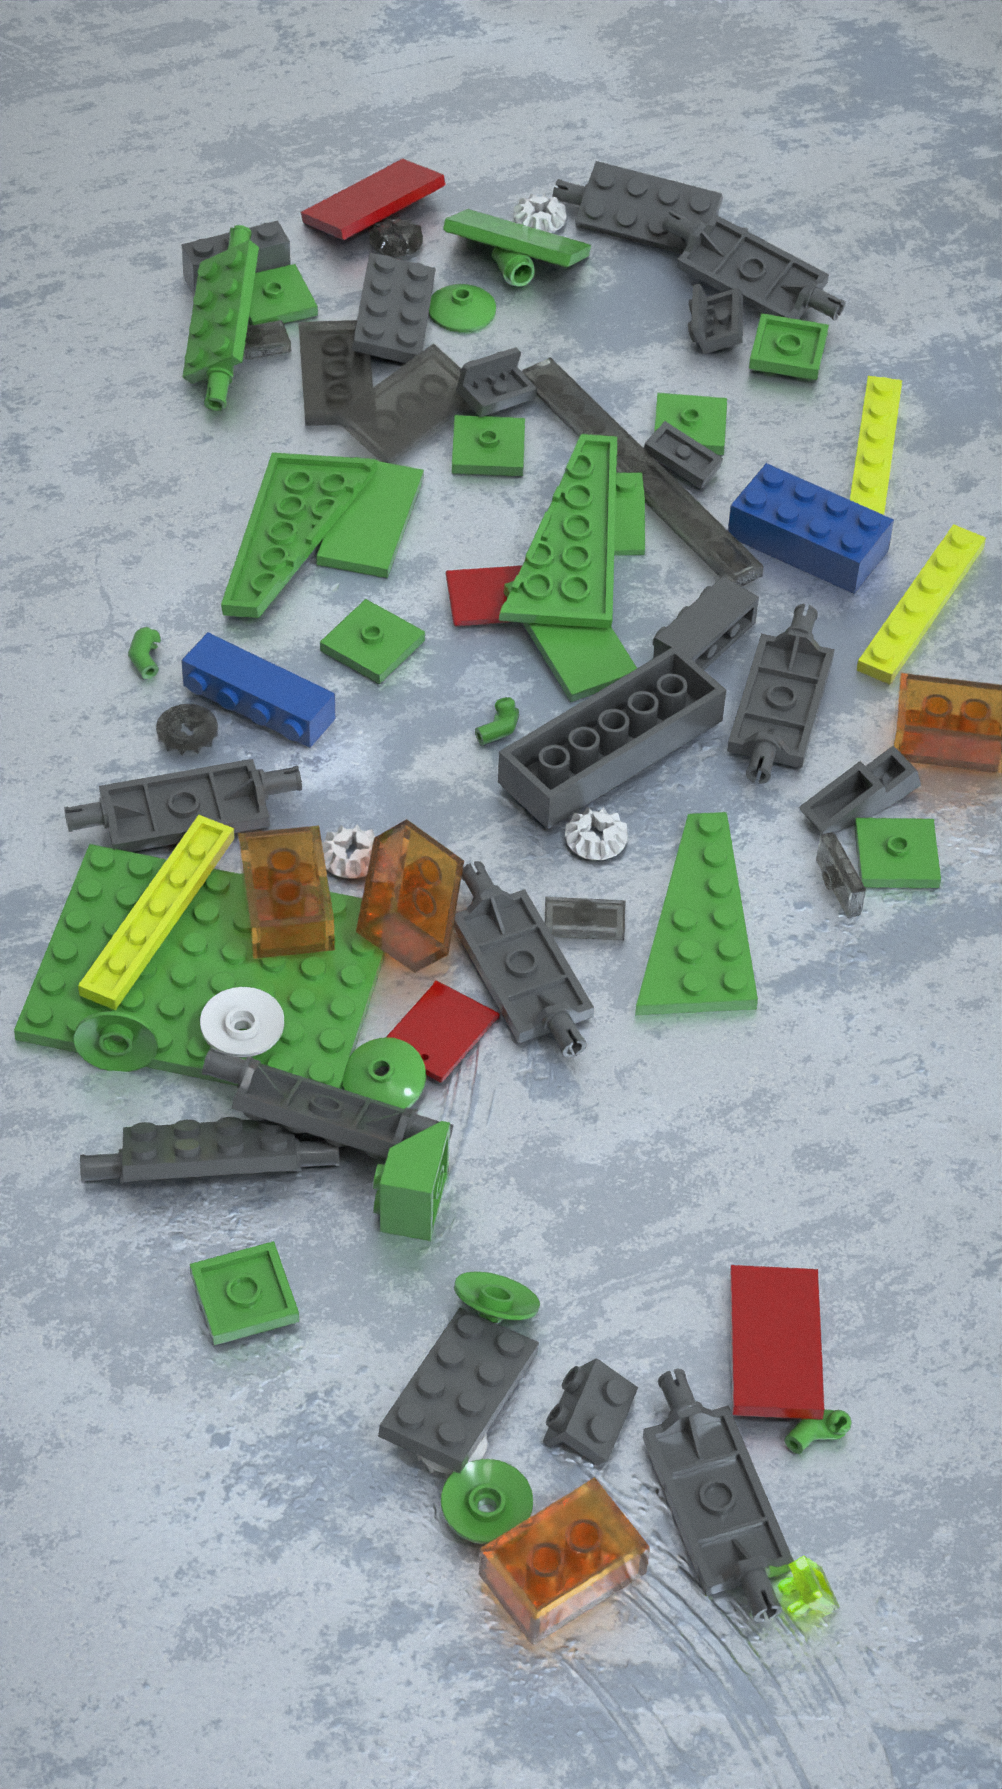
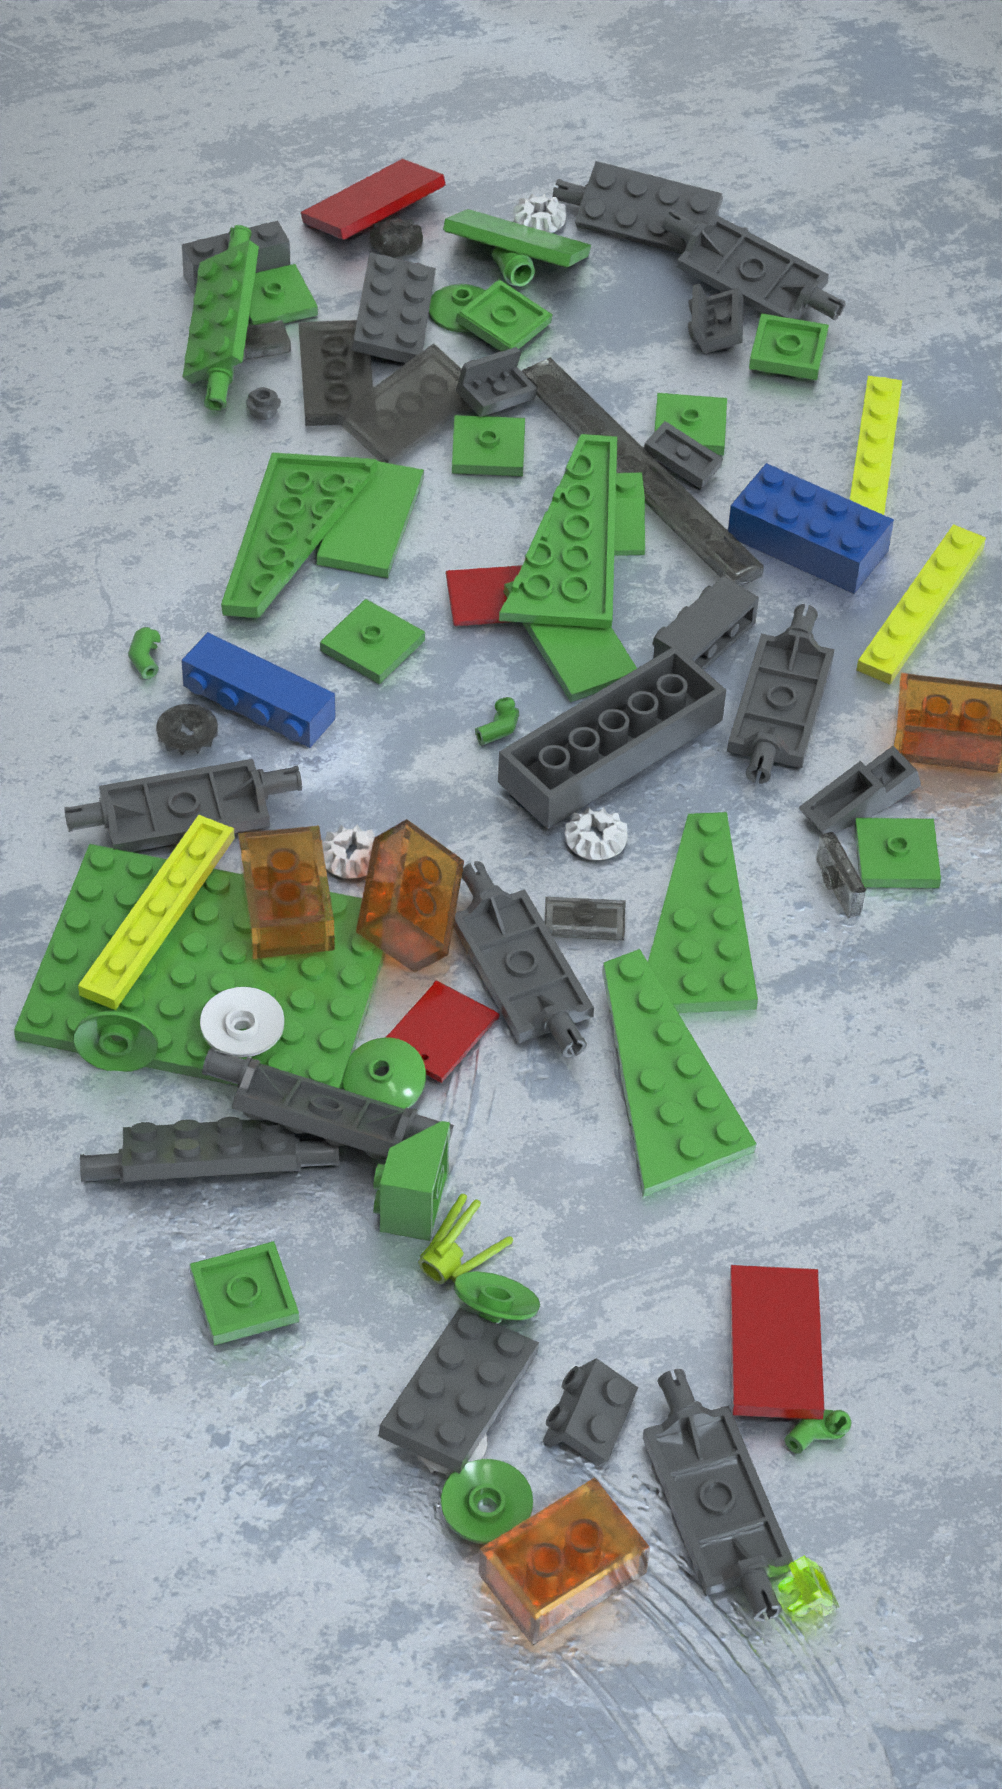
(263, 403): none -> dark grey plate
(443, 1256): none -> lime plant
(504, 317): none -> bright green plate
(671, 1094): none -> bright green wing

